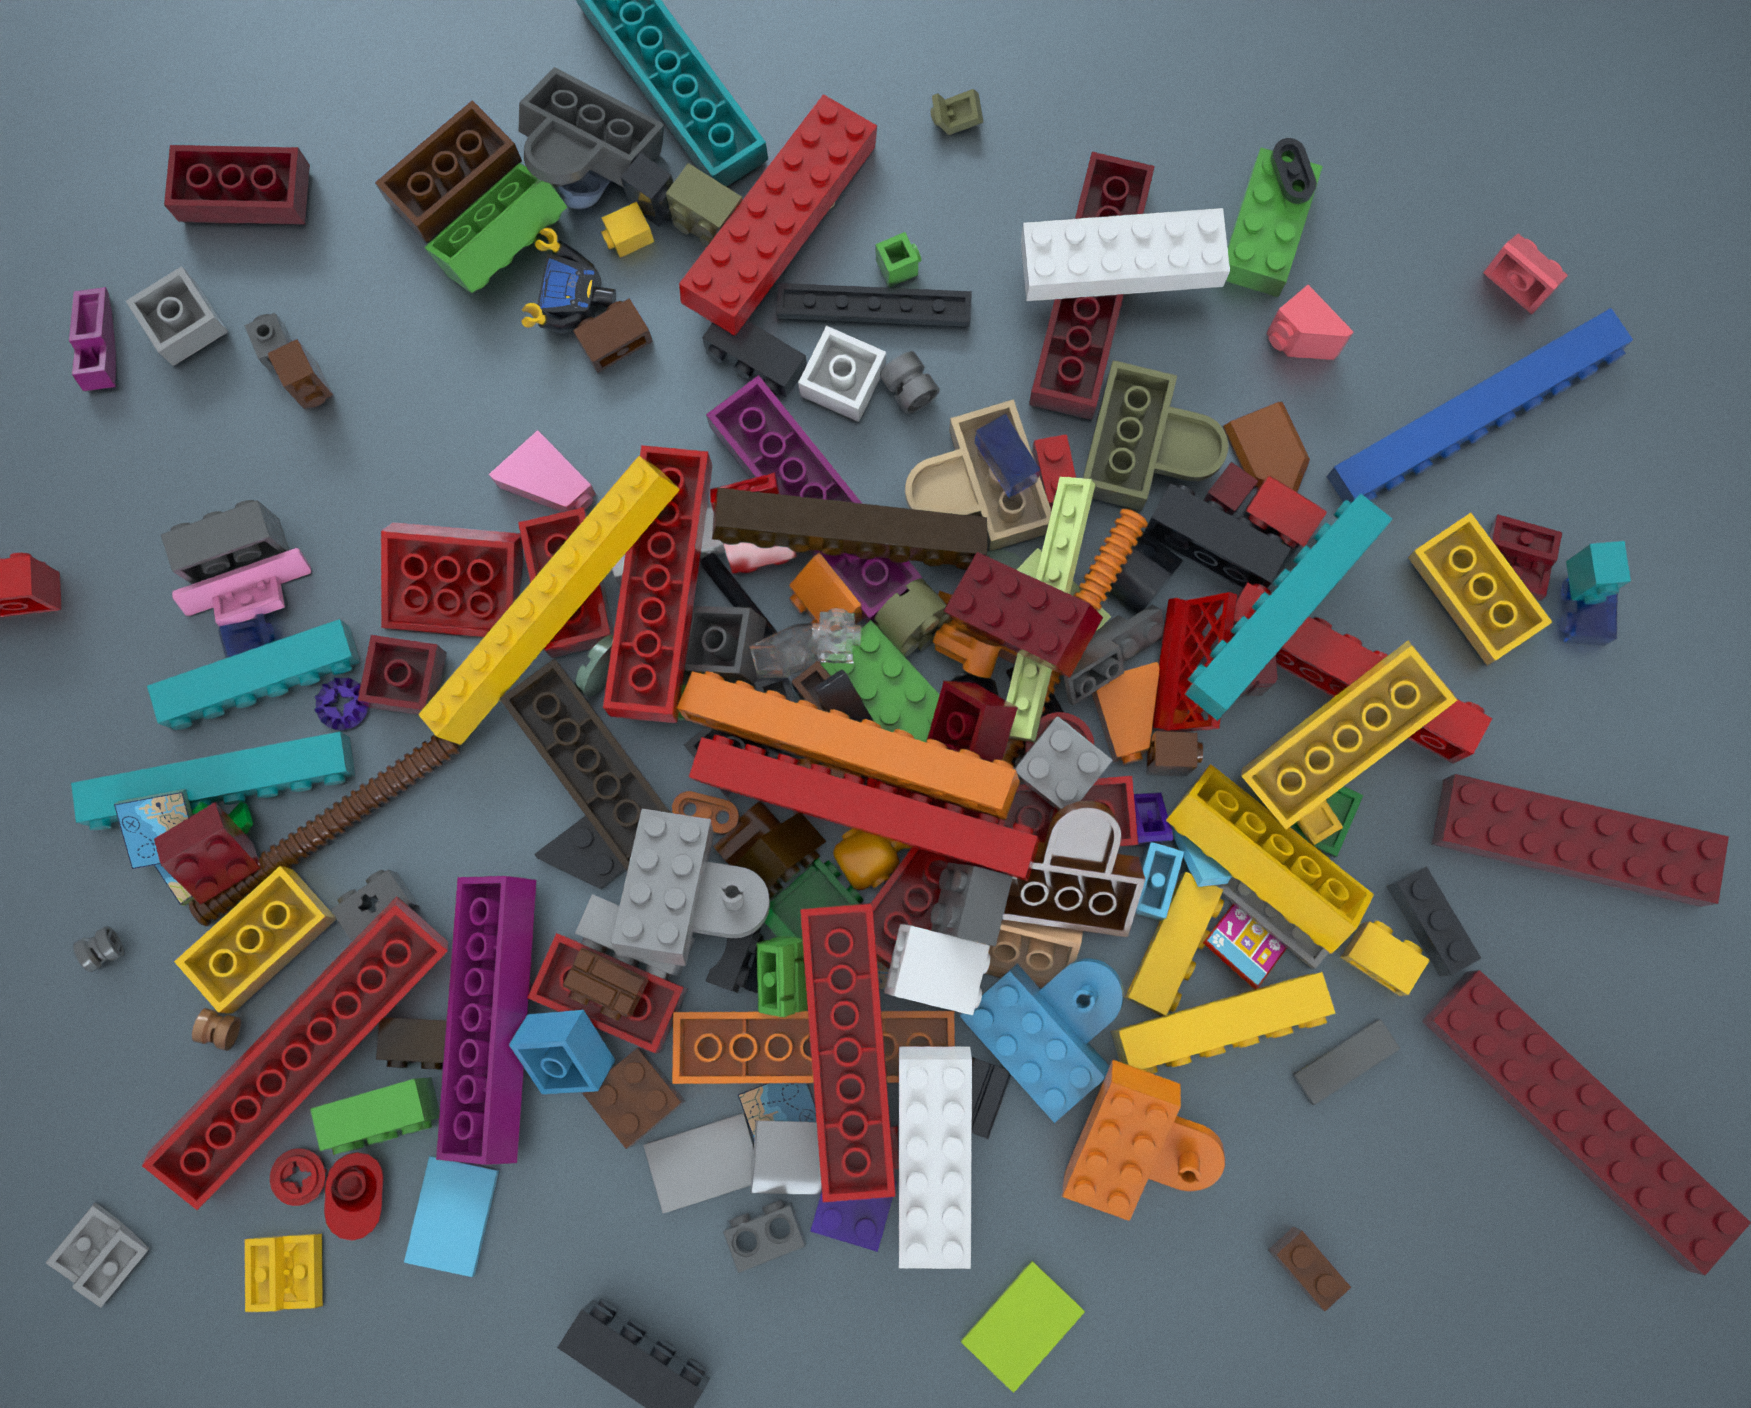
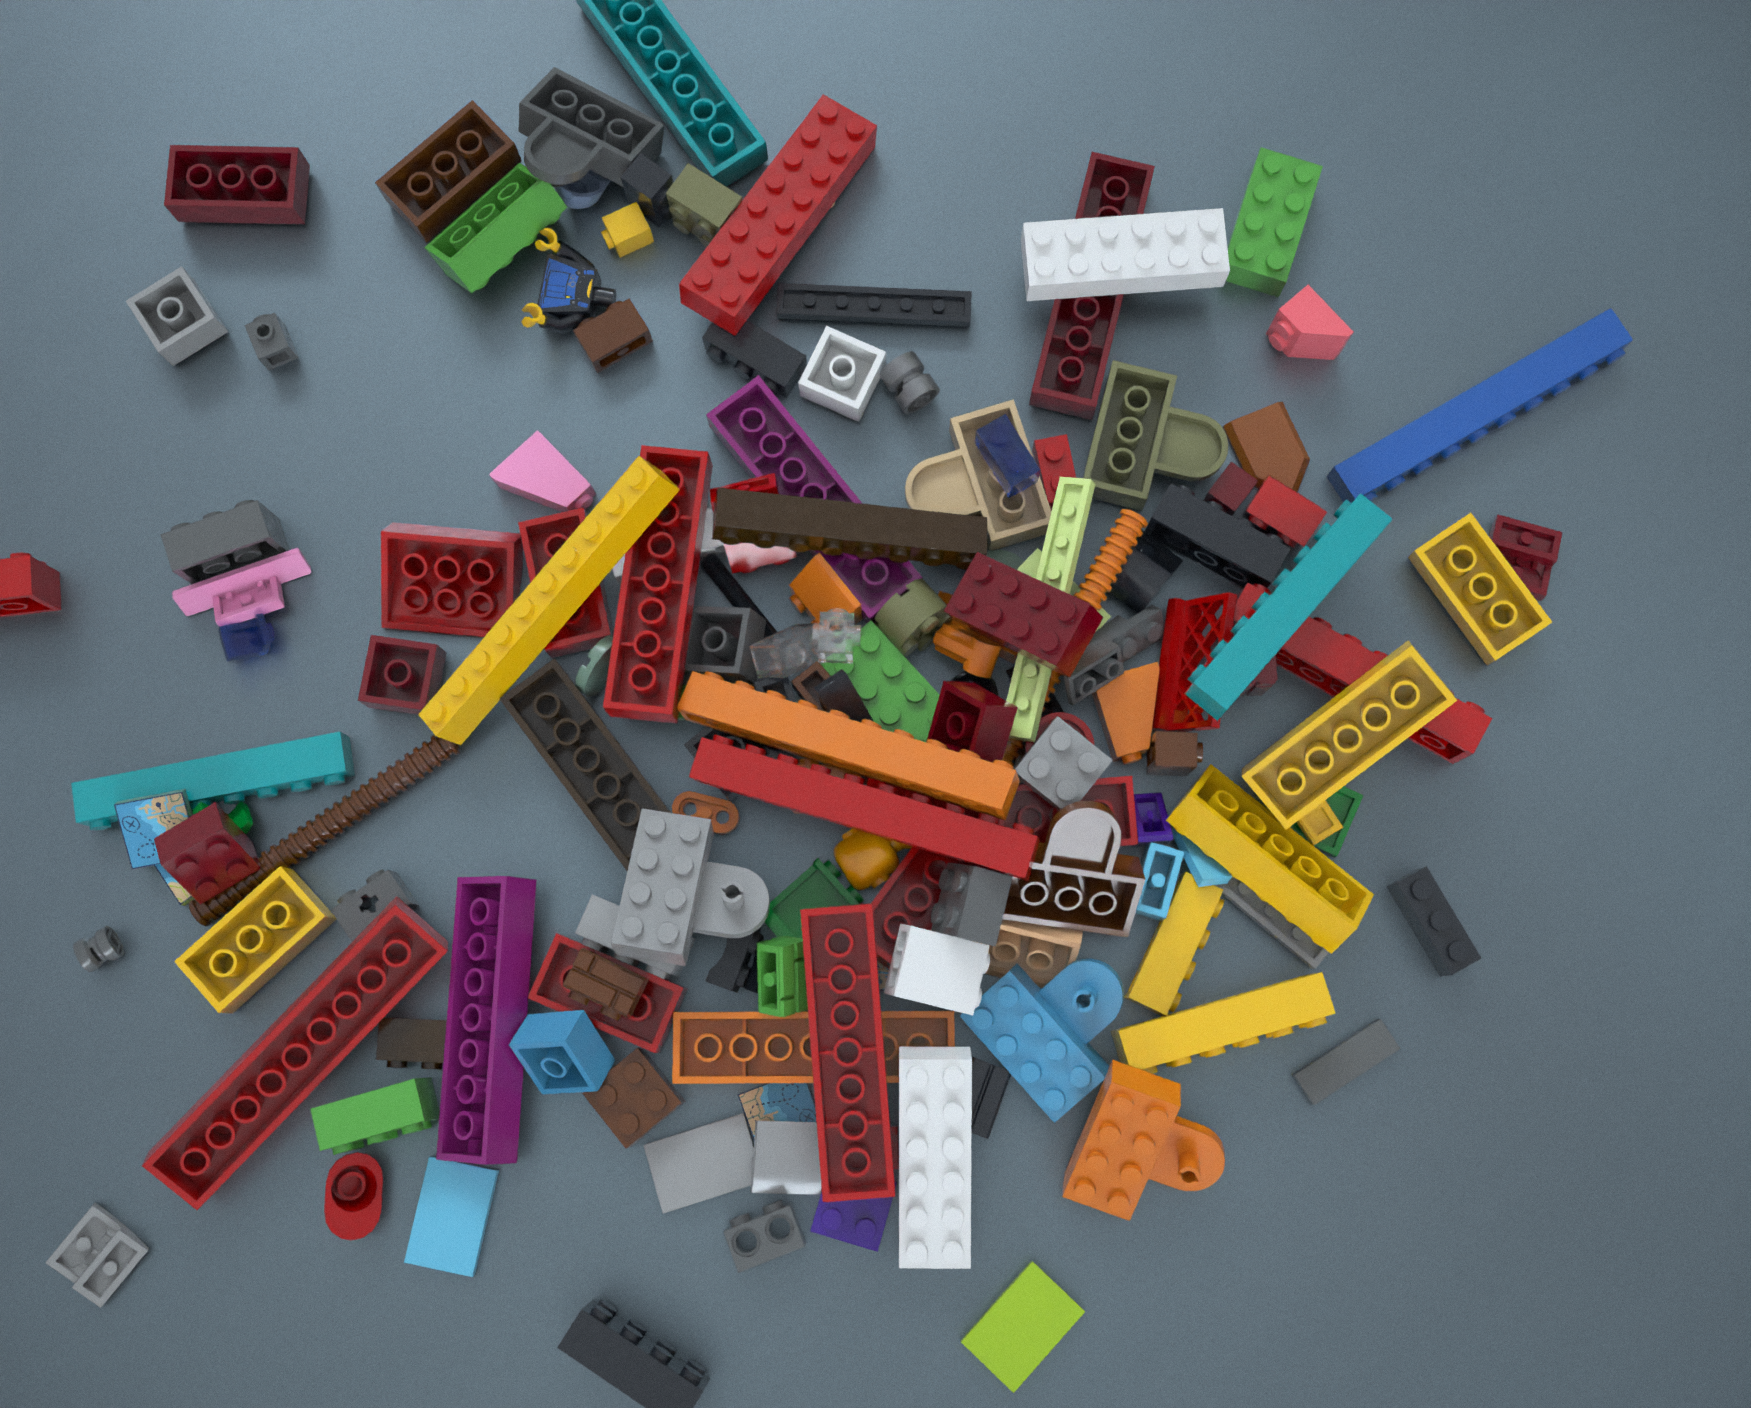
(93, 339): magenta slope -> none
(216, 1029): medium nougat wheel -> none
(254, 675): teal brick -> none
(283, 1272): yellow slope -> none
(285, 1166): red gear -> none
(300, 374): reddish brown brick -> none
(353, 711): dark purple gear -> none
(583, 855): black wing -> none
(752, 826): reddish brown piece -> none
(782, 852): dark brown brick -> none
(897, 259): bright green brick -> none
(957, 111): olive bracket -> none
(1244, 946): piece -> none
(1293, 173): black plate -> none
(1309, 1268): reddish brown brick -> none
(1385, 958): yellow brick -> none
(1525, 273): coral slope -> none
(1580, 840): dark red brick -> none
(1586, 1123): dark red brick -> none
(1588, 622): clear blue brick -> none
(1598, 571): teal brick -> none

